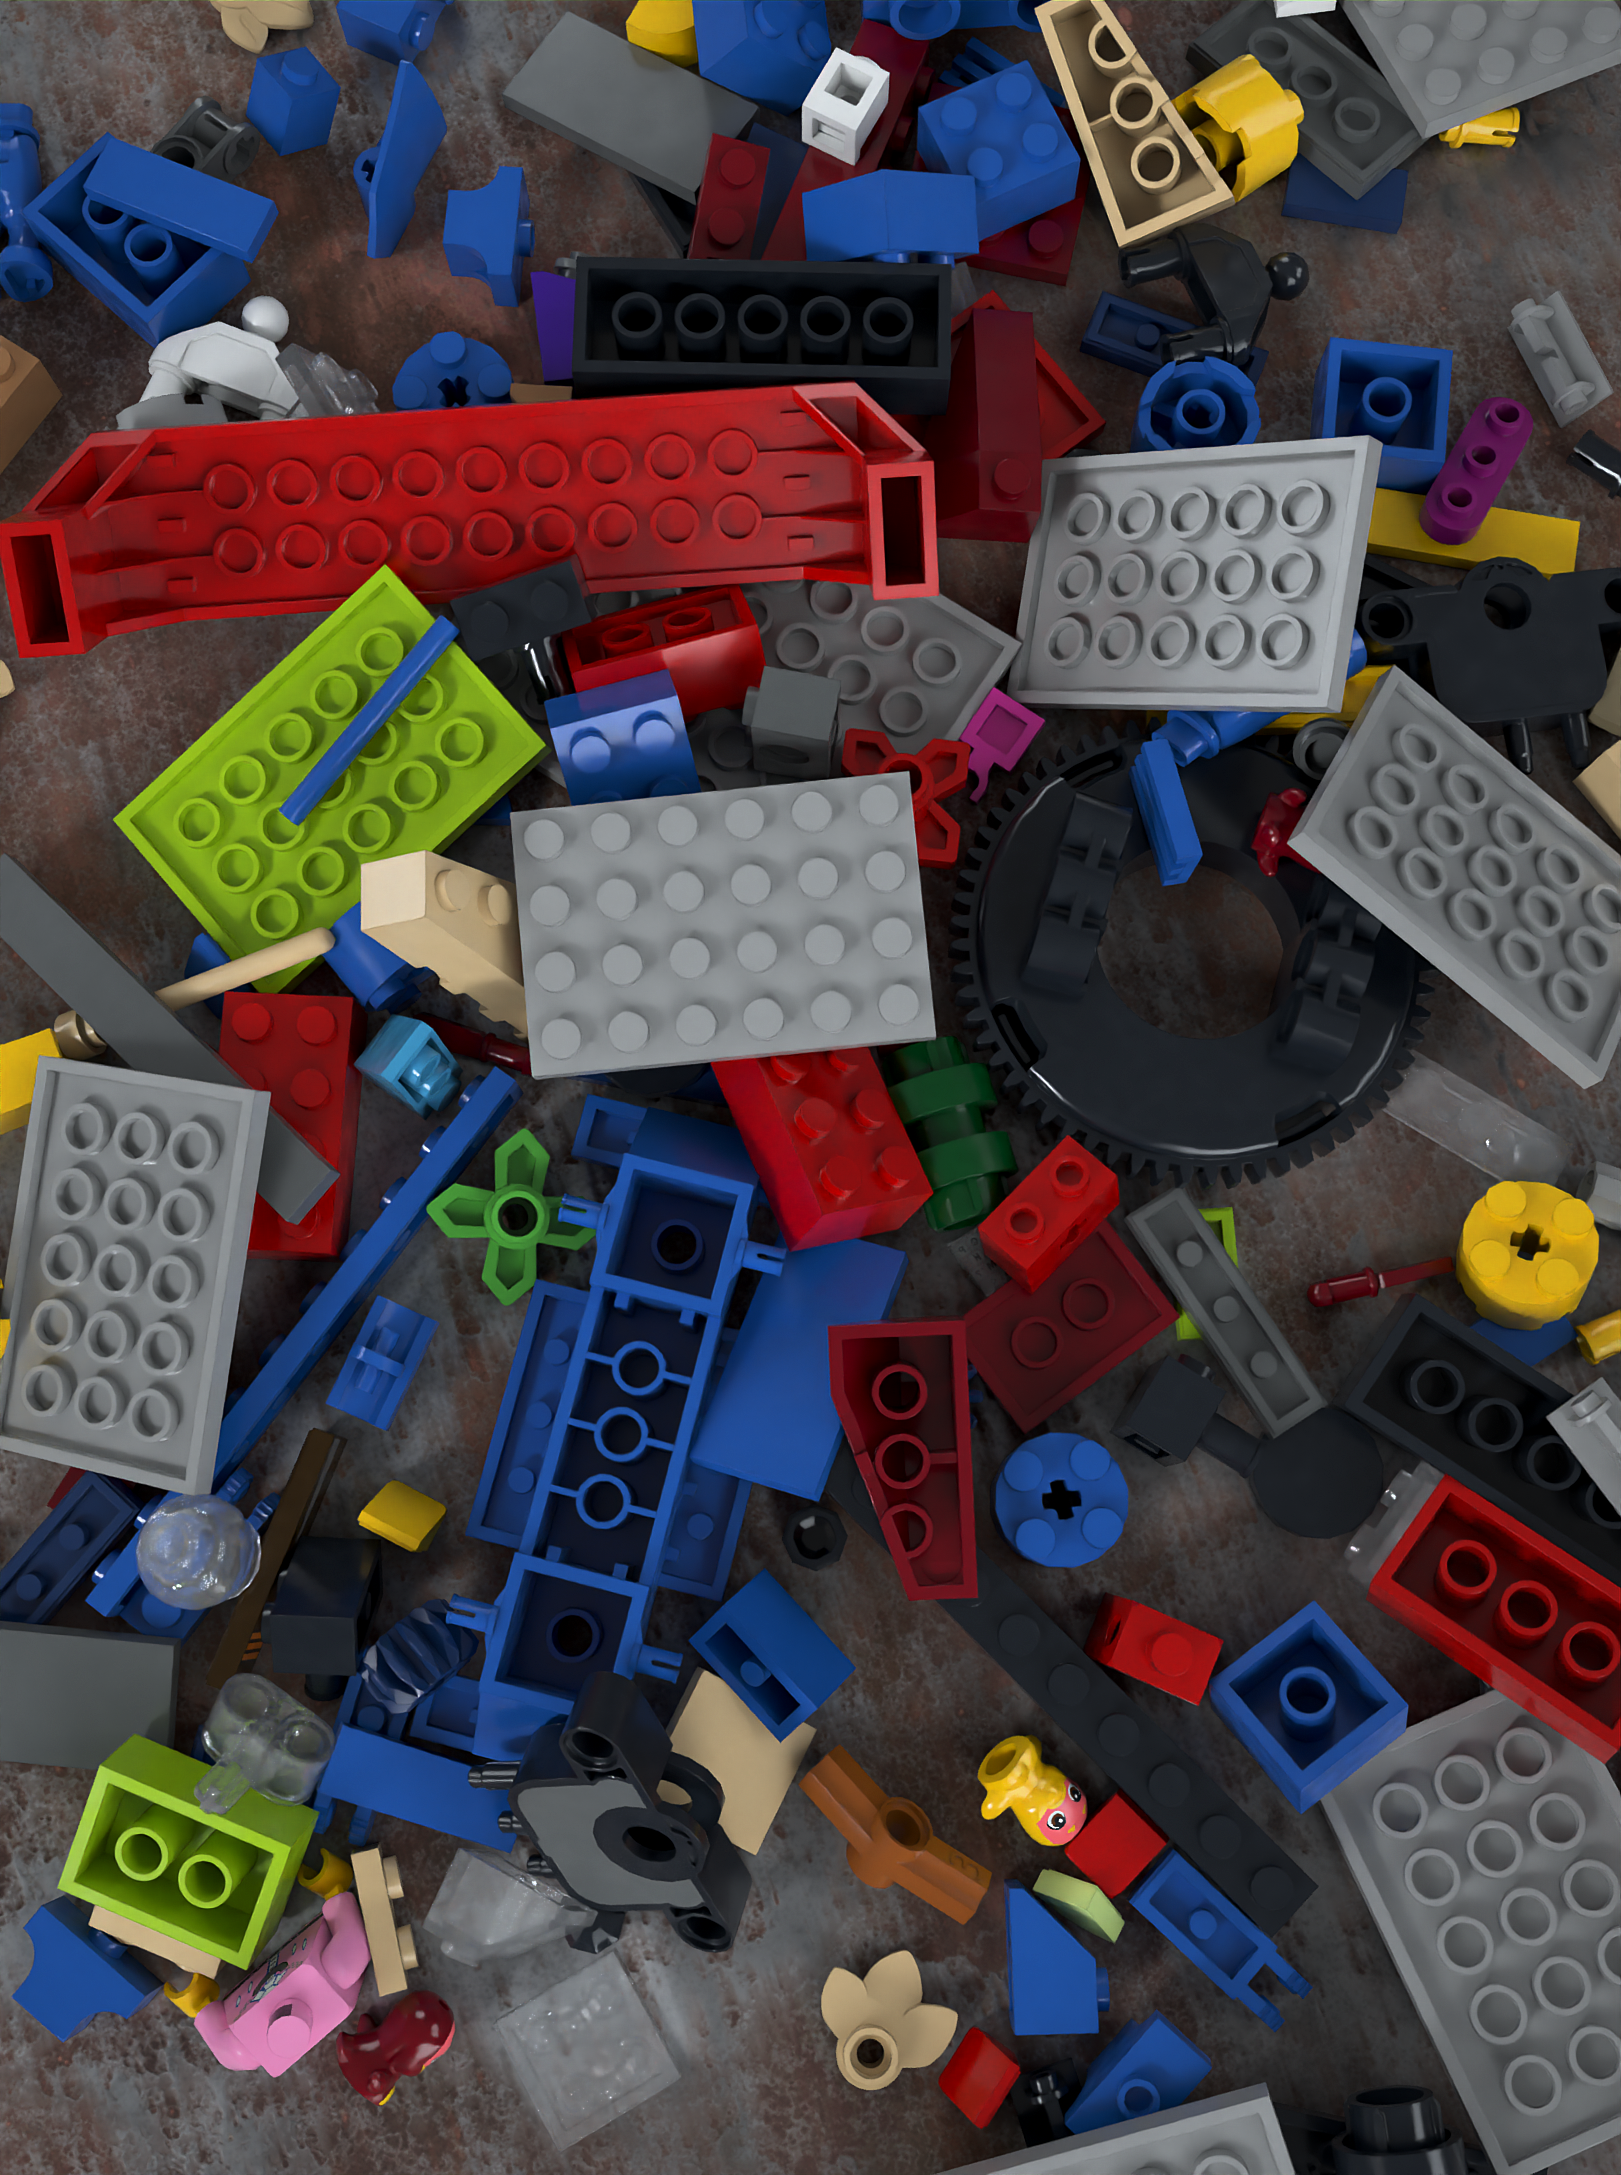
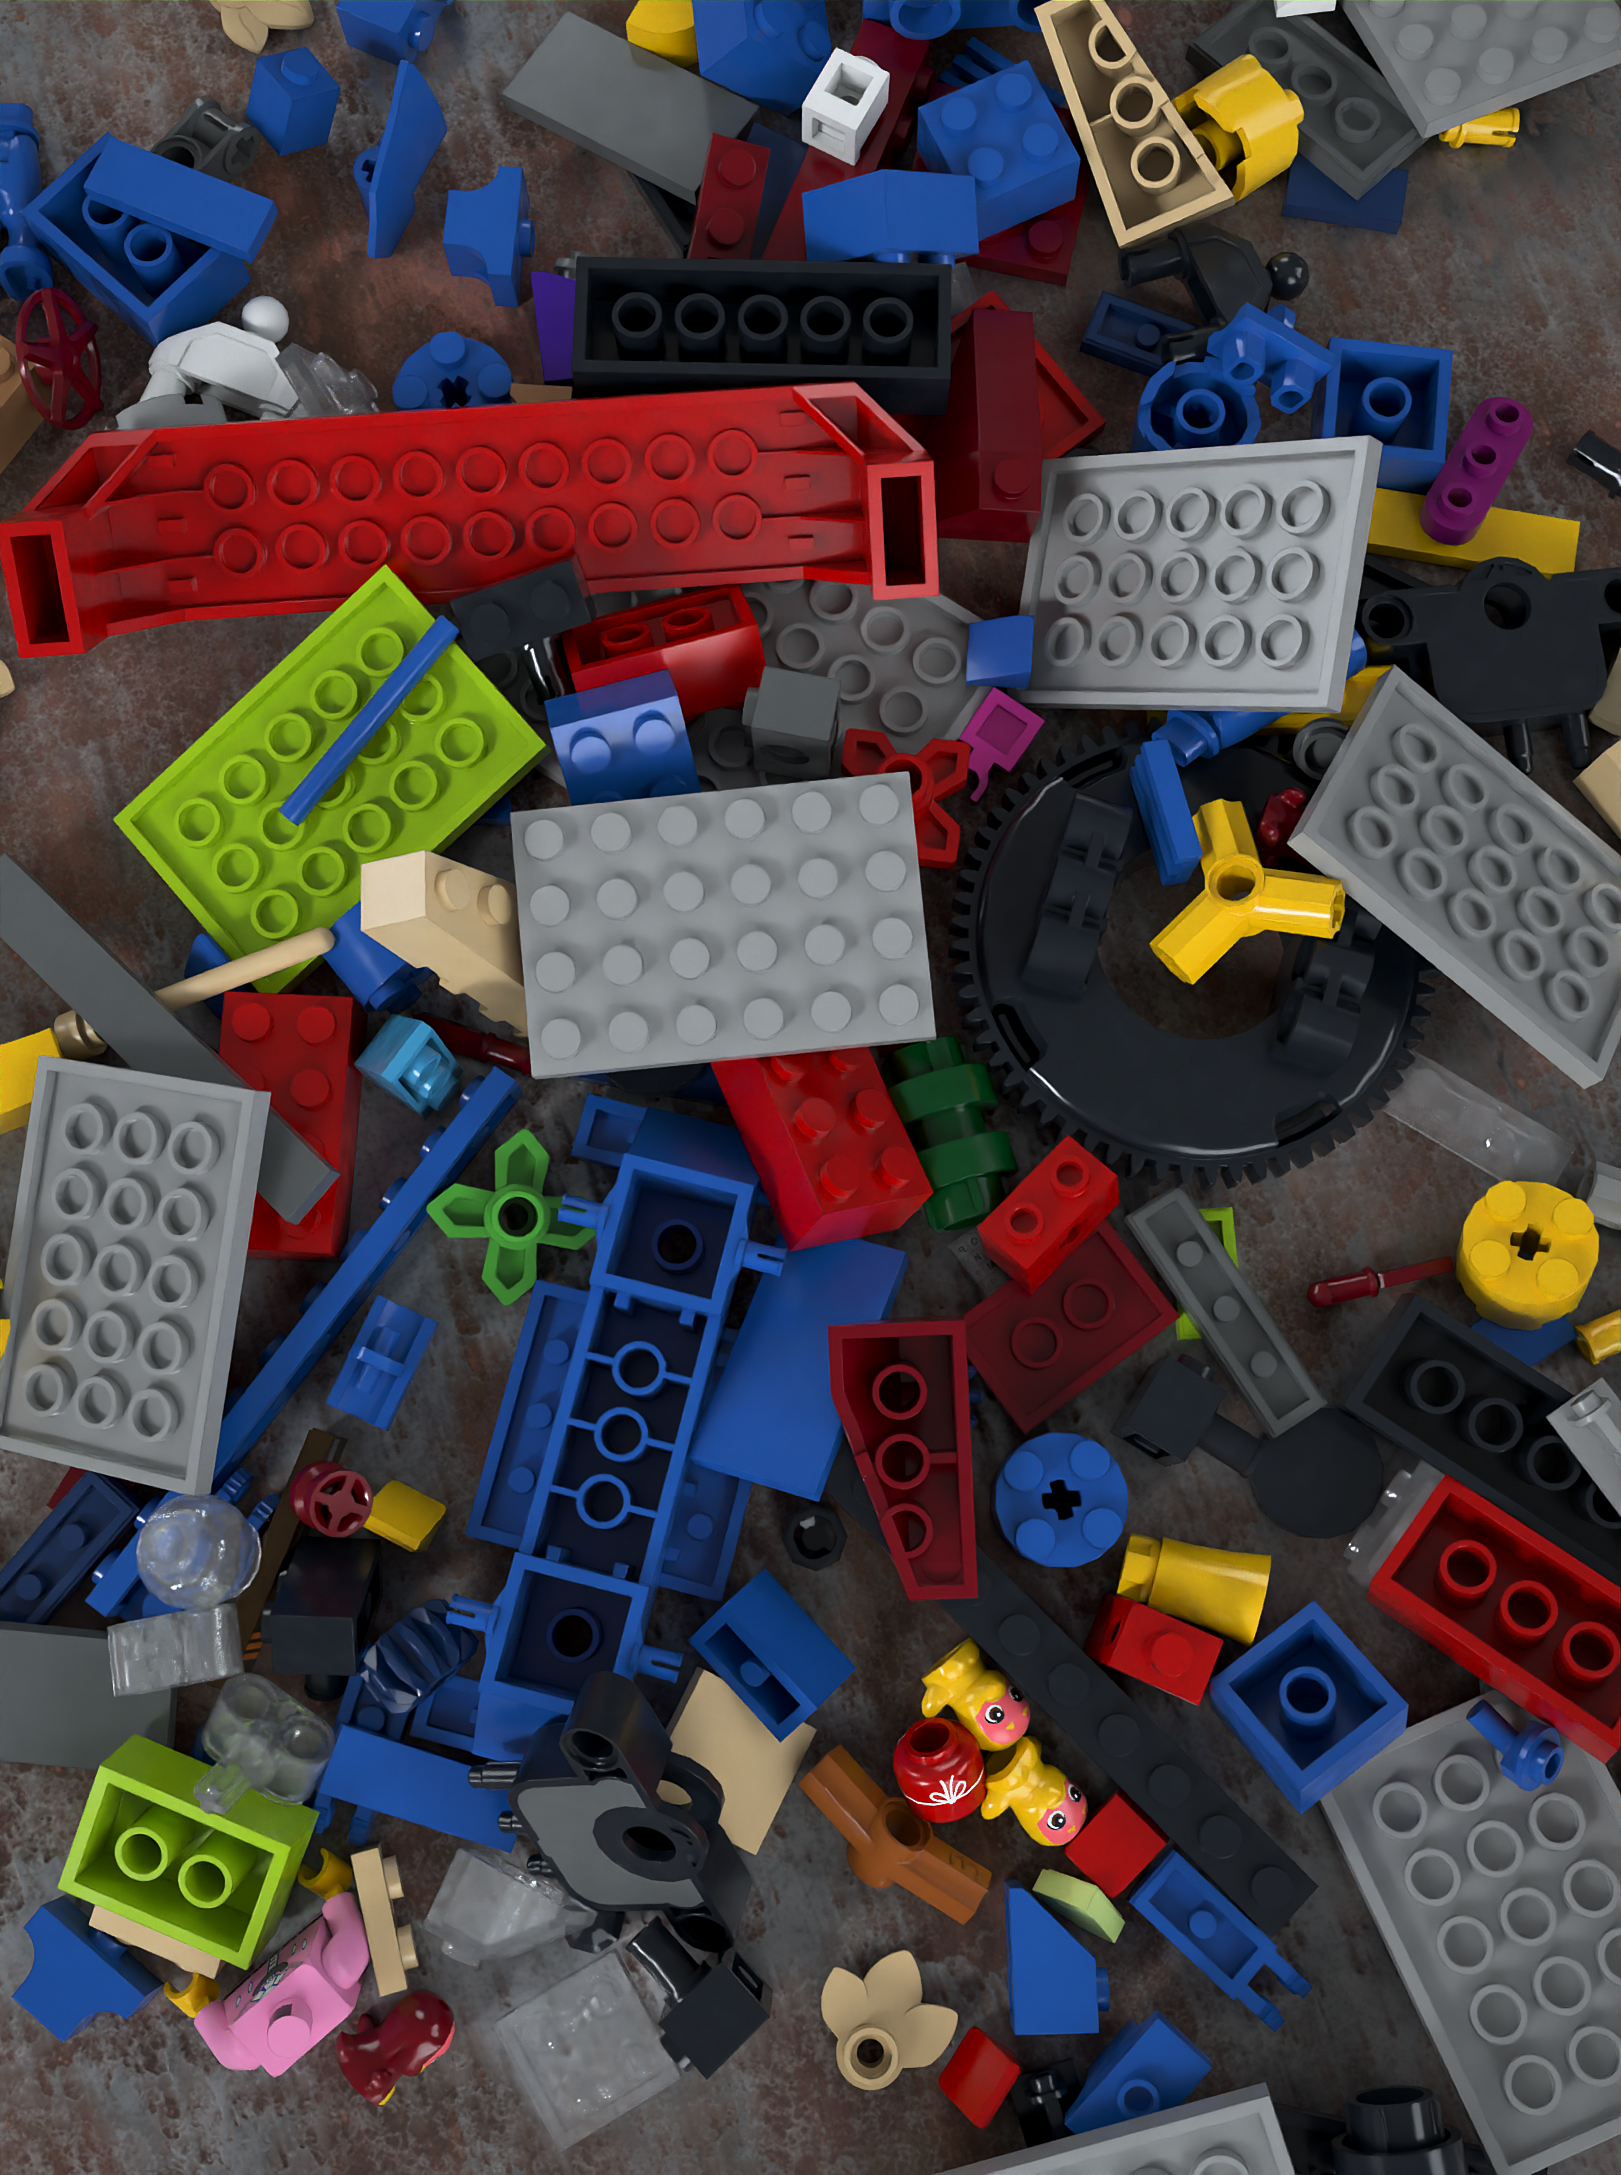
(58, 359): none -> dark red wheel
(175, 1650): none -> clear beam
(345, 1506): none -> dark red wheel
(707, 2004): none -> black brick
(940, 1770): none -> red head
(979, 1697): none -> animal
(1000, 652): none -> blue slope
(1197, 1584): none -> yellow plant
(1232, 865): none -> yellow piece
(1273, 353): none -> blue hips
(1529, 1756): none -> blue plate
(1558, 357): light grey hinge -> none

